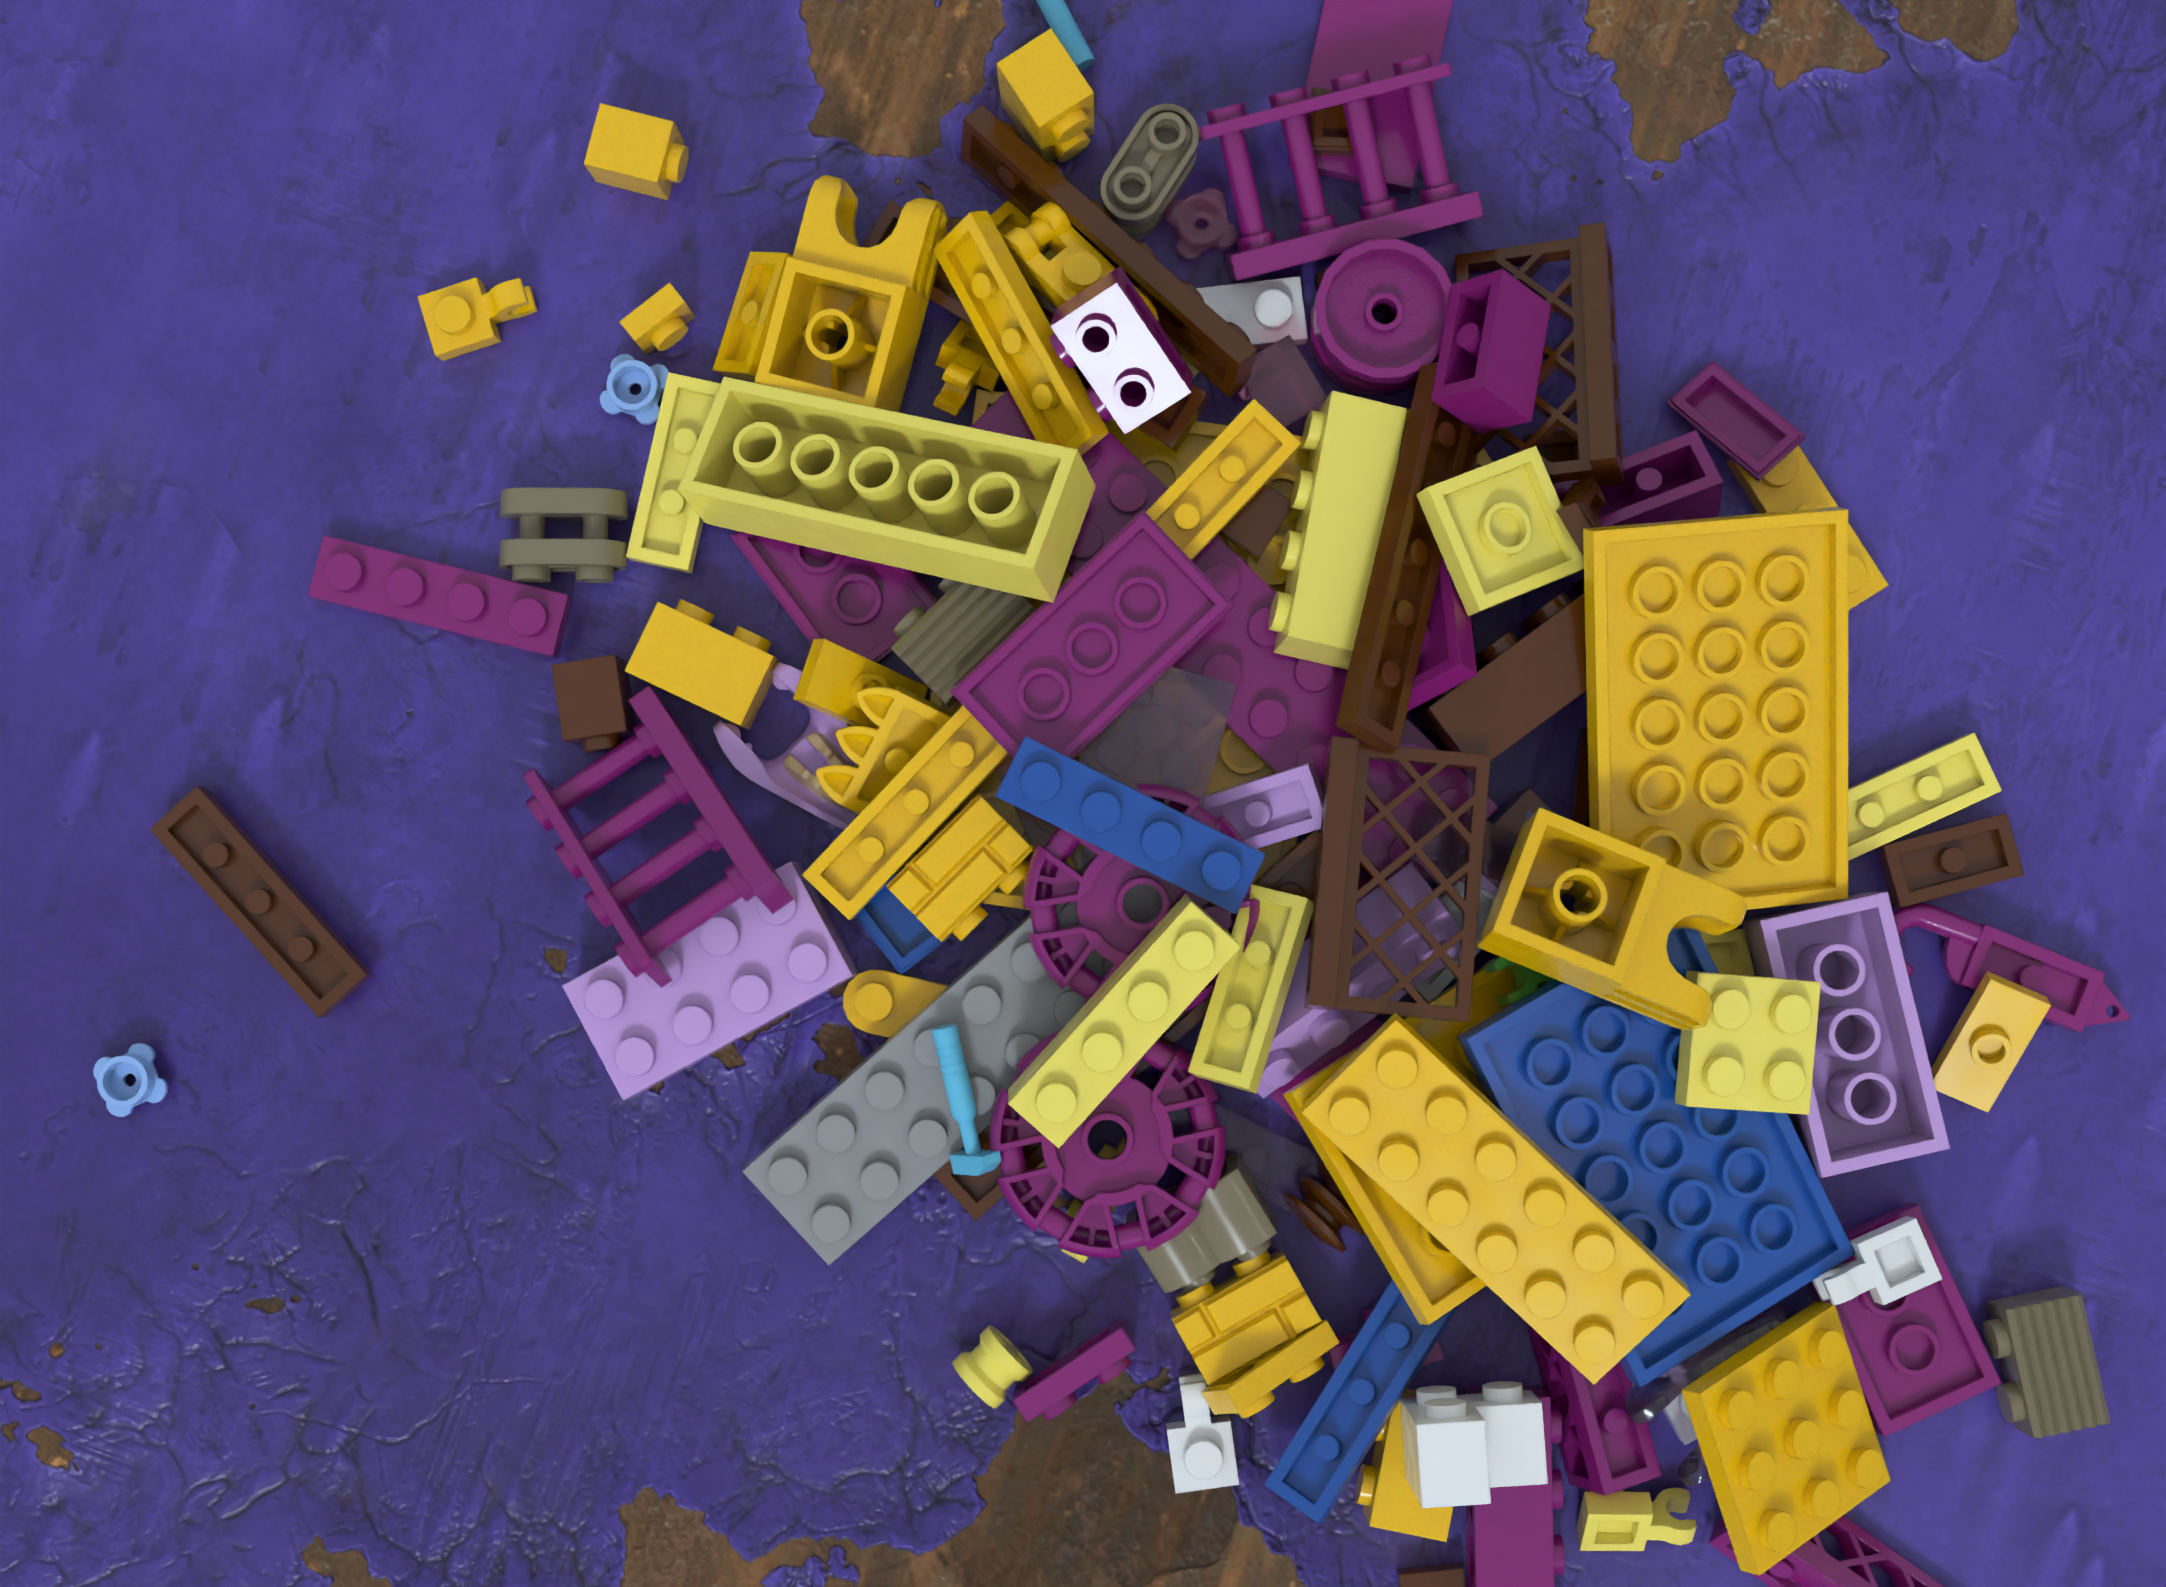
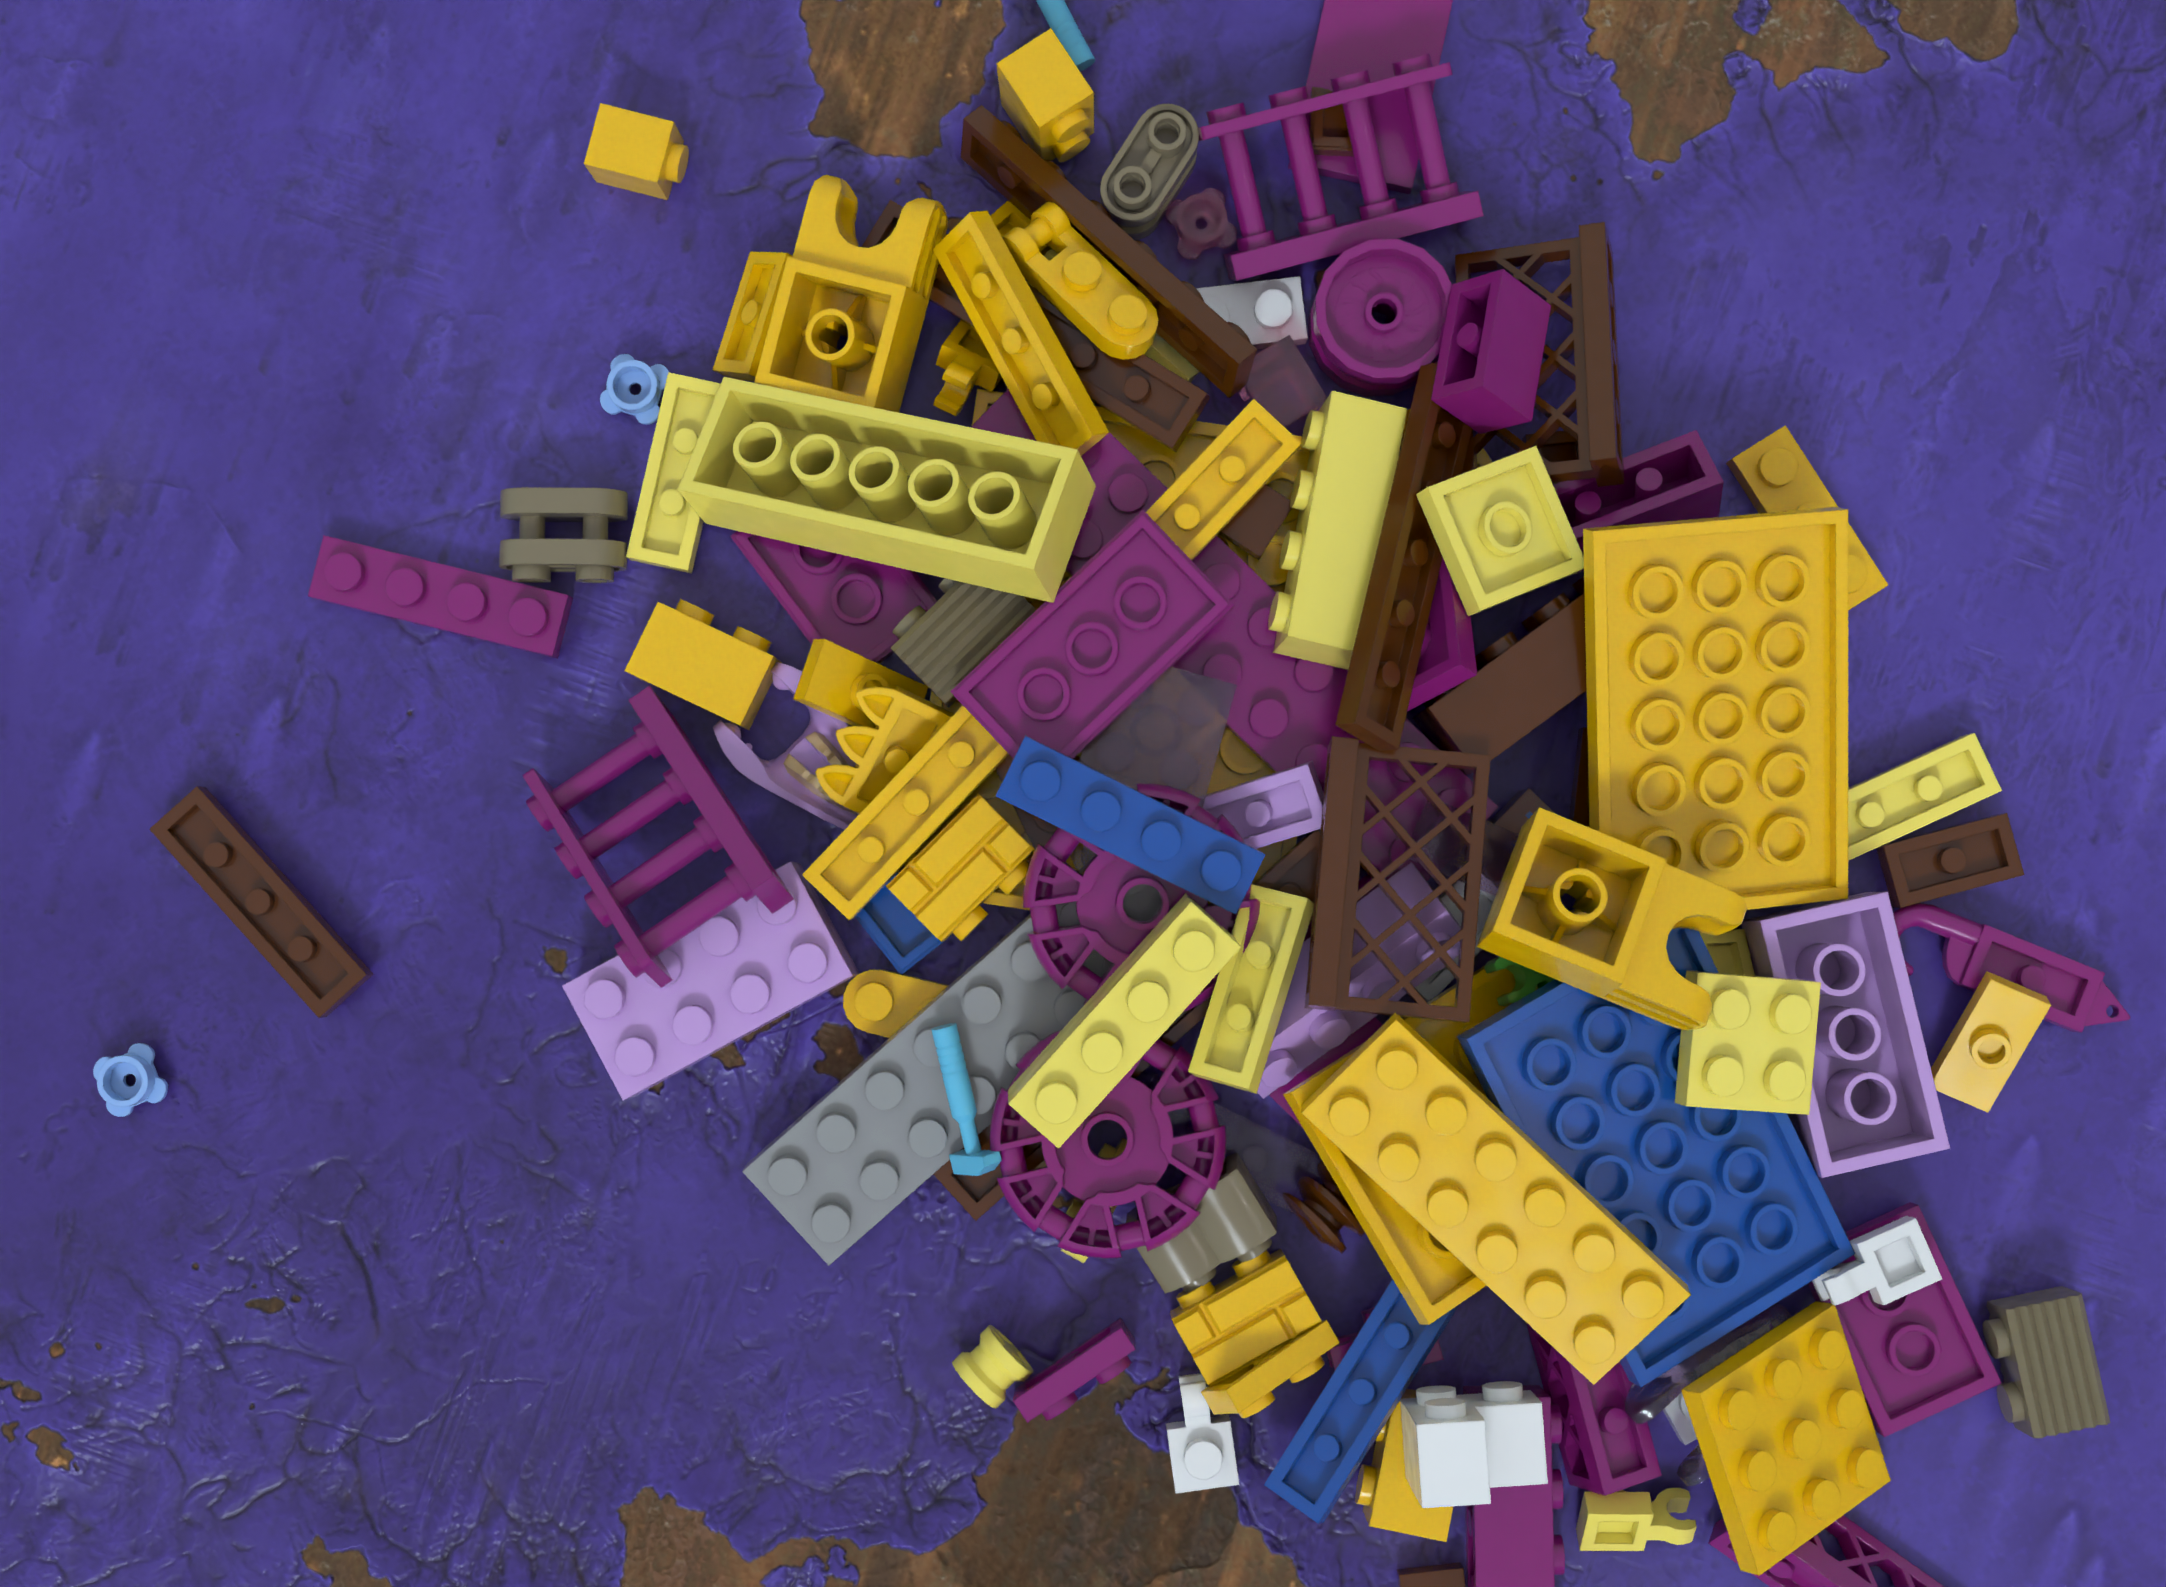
(466, 316): yellow plate -> none
(594, 702): reddish brown brick -> none
(659, 320): yellow plate -> none
(1120, 352): brick -> none
(1581, 508): reddish brown tile -> none
(1736, 420): magenta tile -> none

